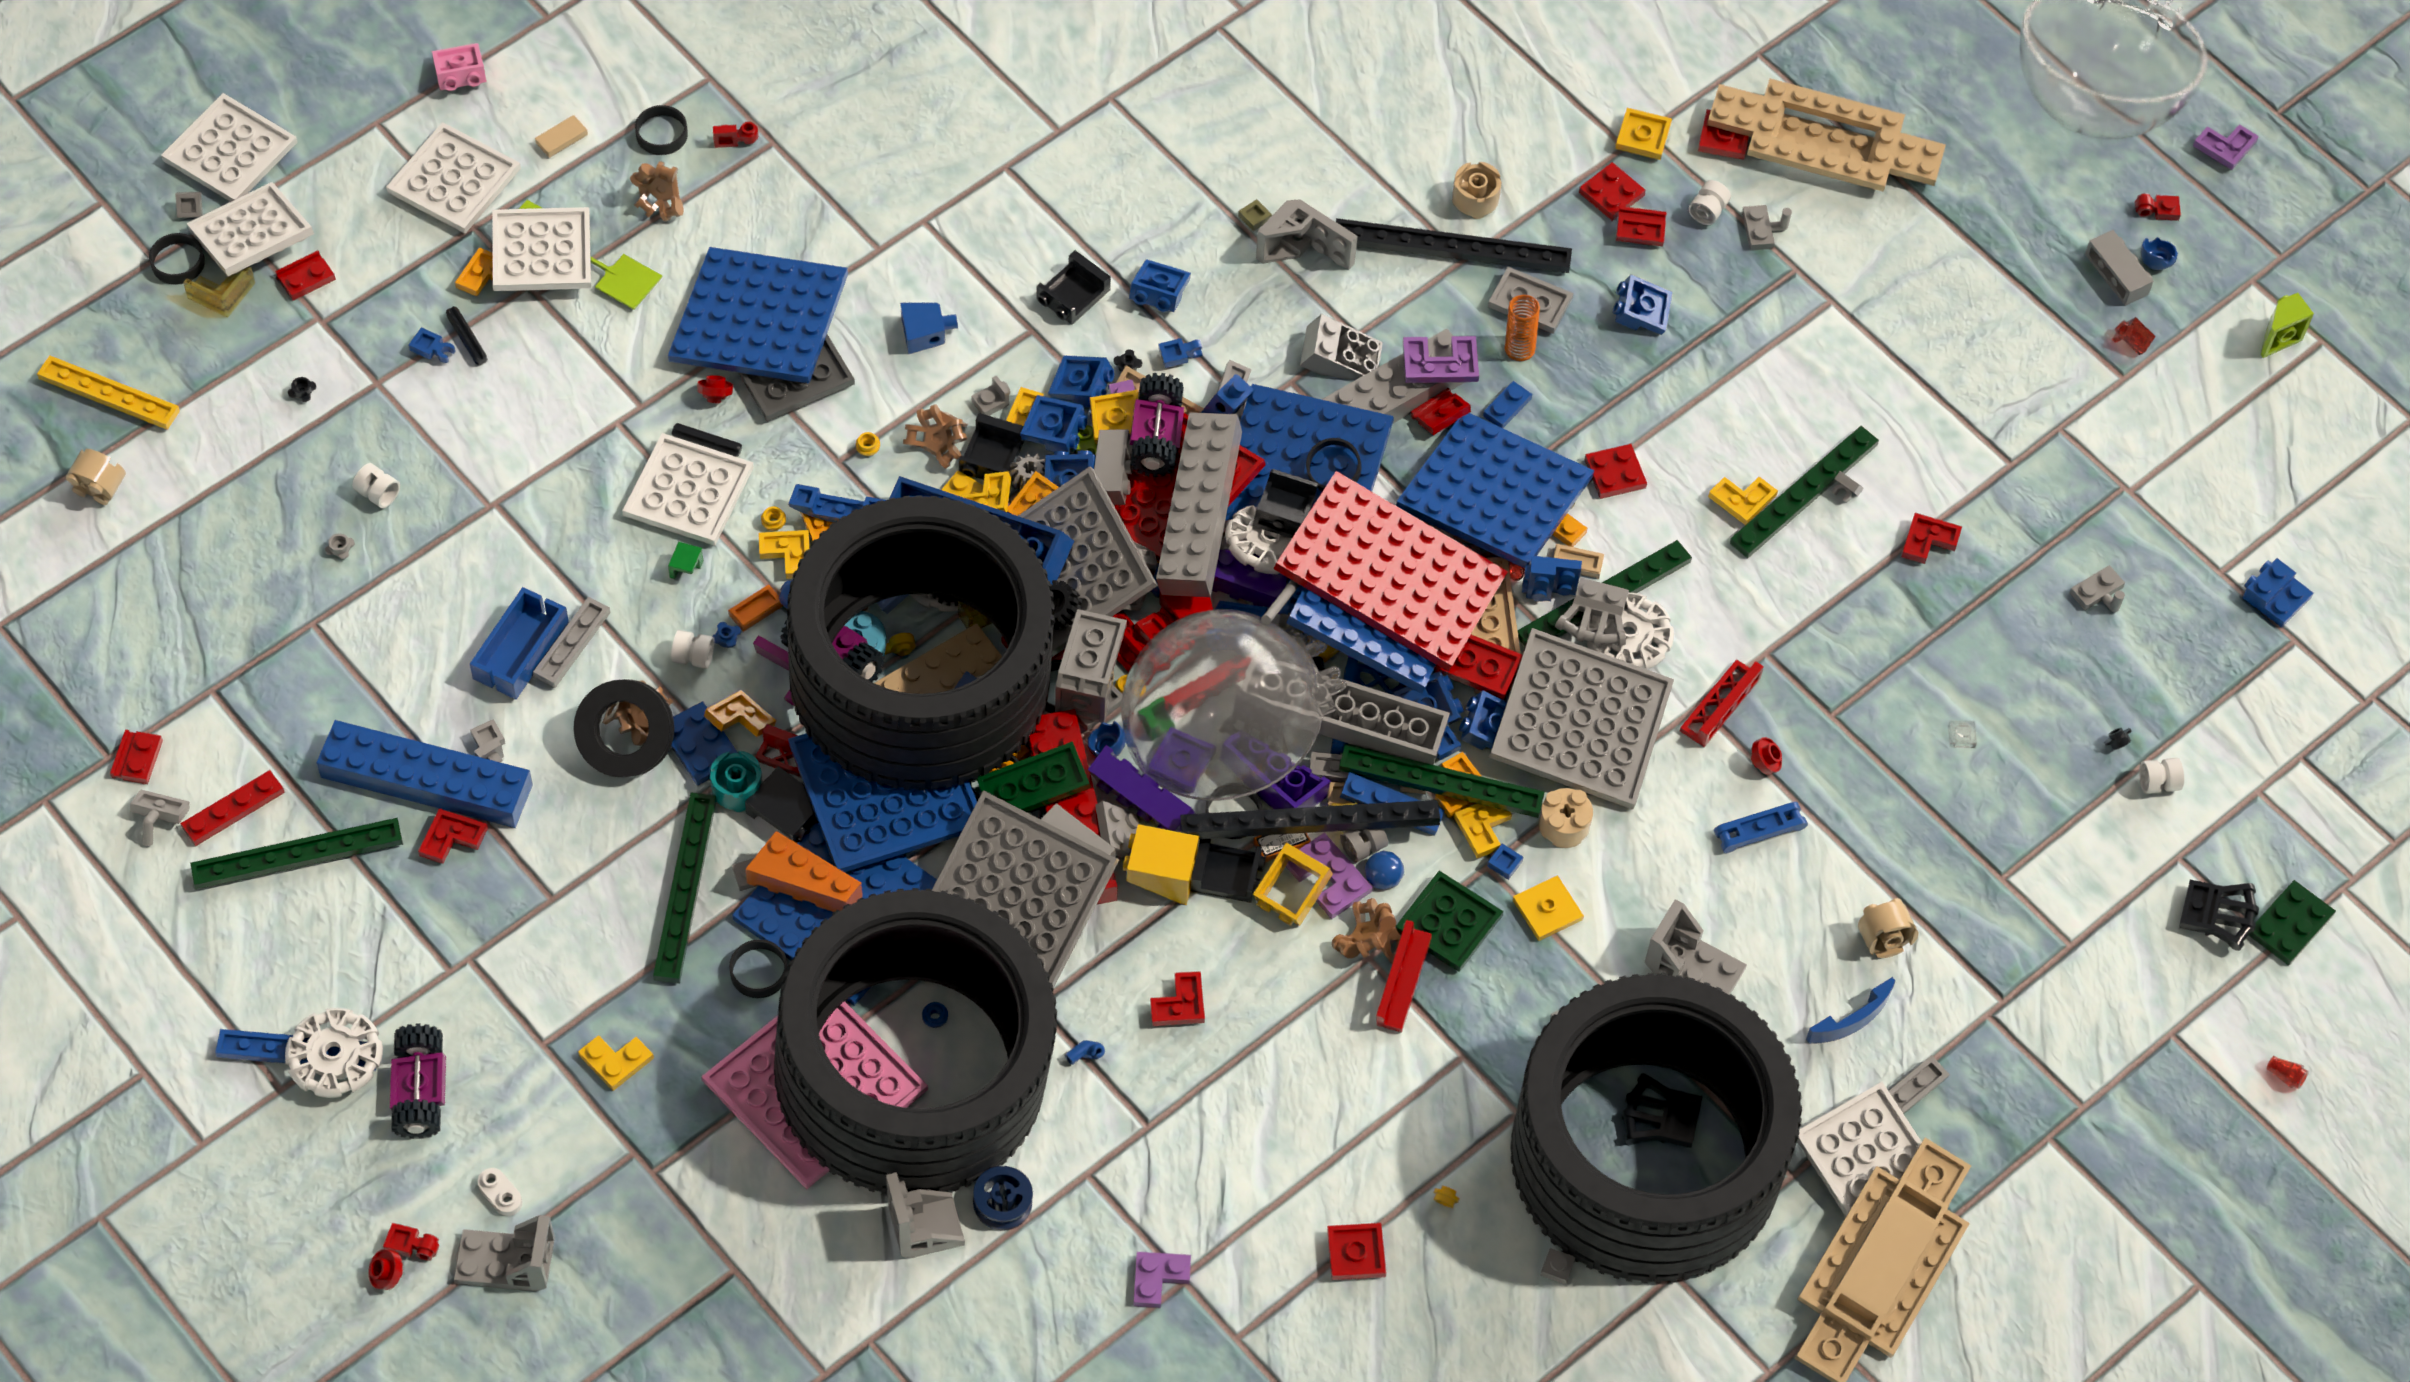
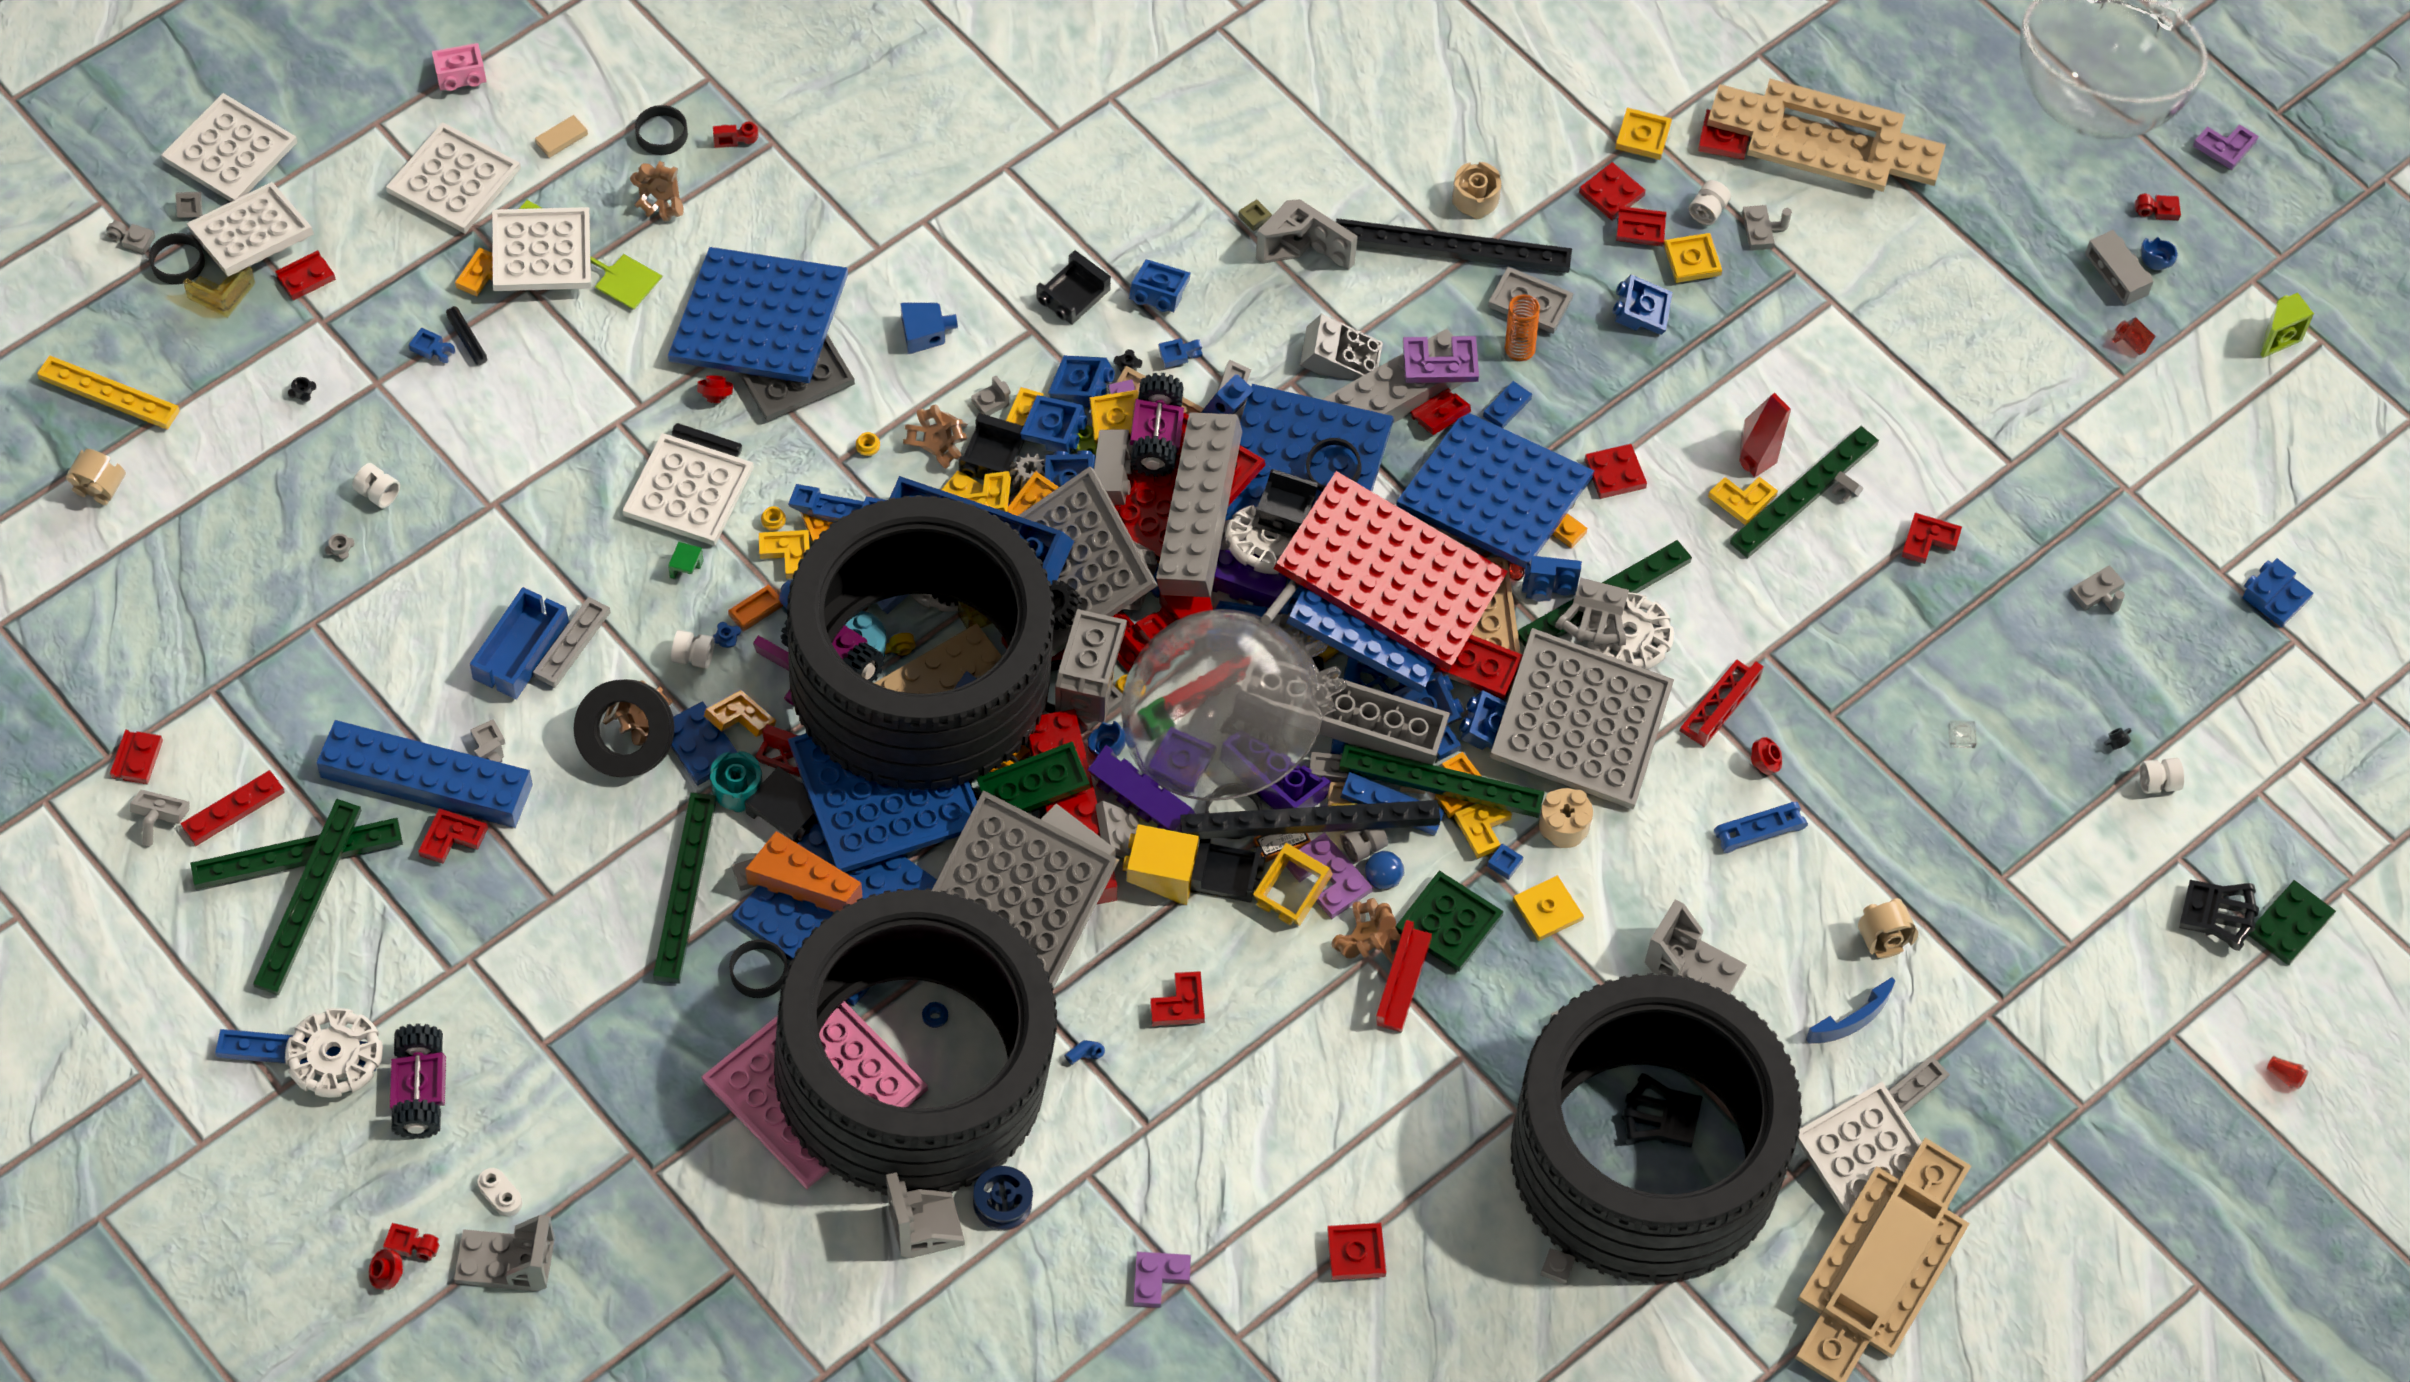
(135, 239): none -> light grey plate
(307, 897): none -> dark green plate
(614, 1066): yellow plate -> none
(1446, 1196): yellow plate -> none
(1591, 560): tan tile -> none
(1692, 257): none -> yellow plate
(1763, 435): none -> red wedge

